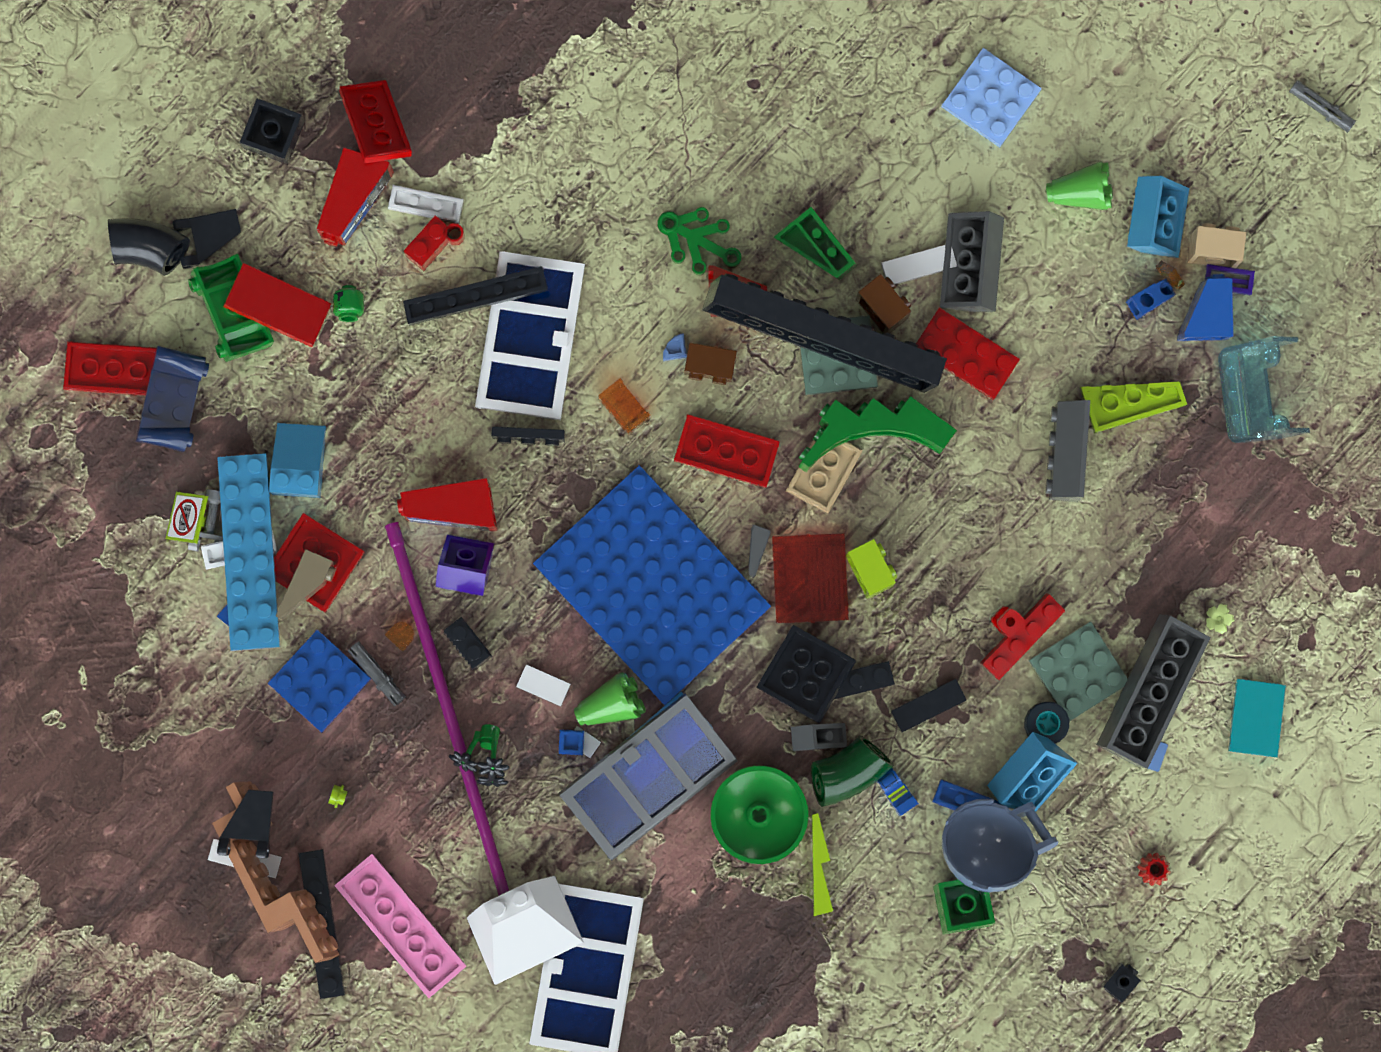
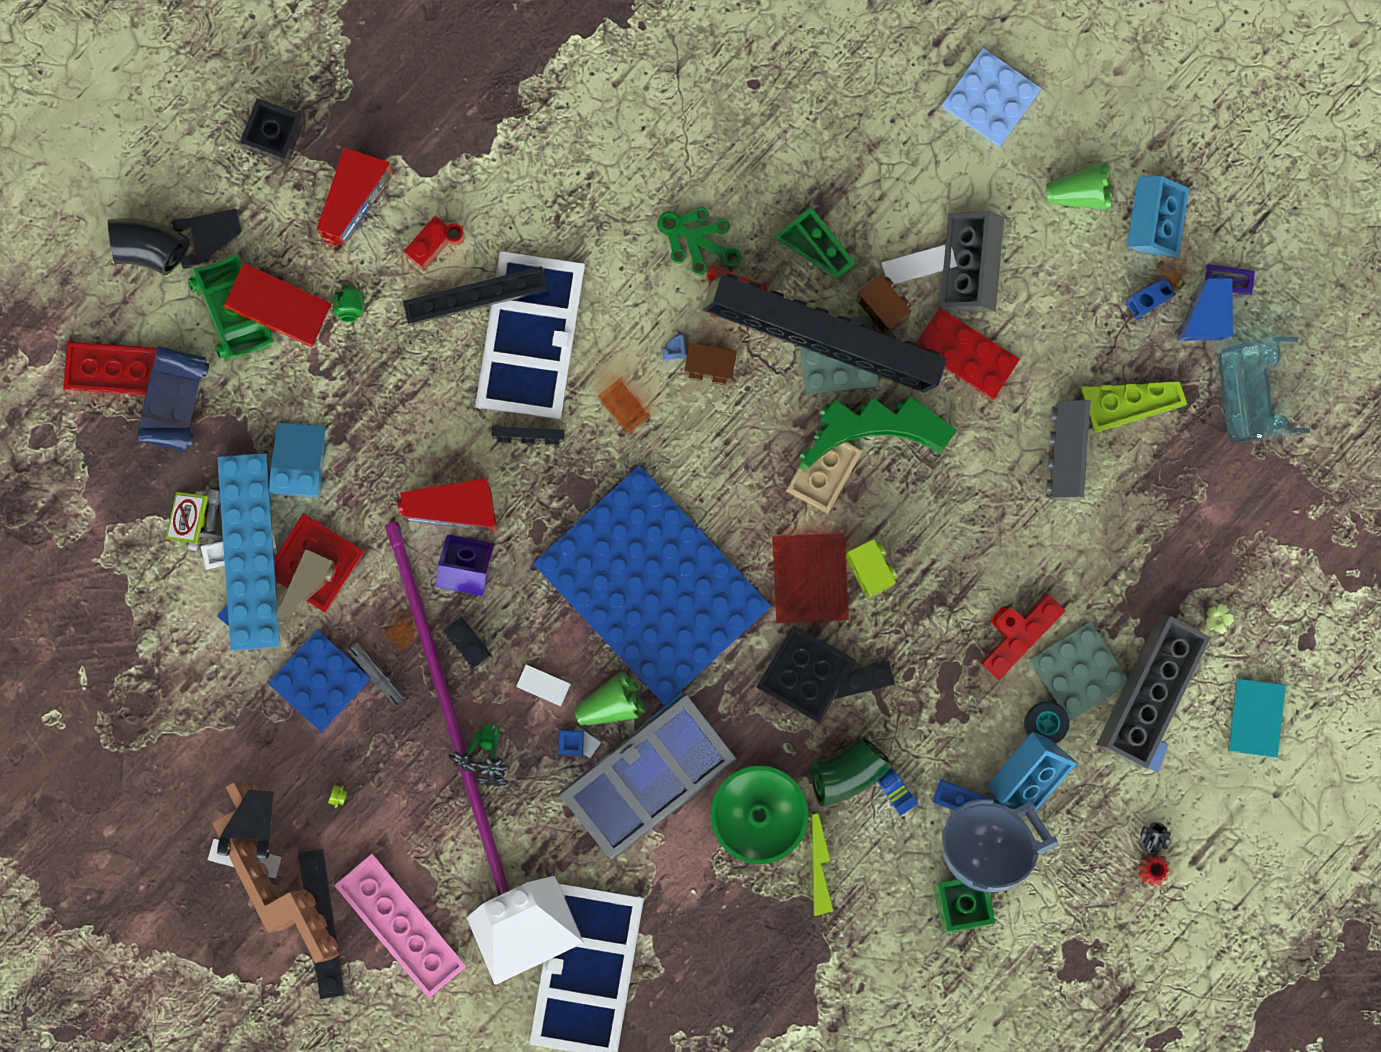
(375, 121): red tile -> none
(425, 204): white tile -> none
(726, 451): red plate -> none
(758, 543): dark grey slope -> none
(818, 736): dark grey slope -> none
(928, 705): black tile -> none
(1112, 982): black brick -> none
(1155, 837): none -> black gear
(1216, 246): tan brick -> none
(1299, 89): dark grey pin -> none

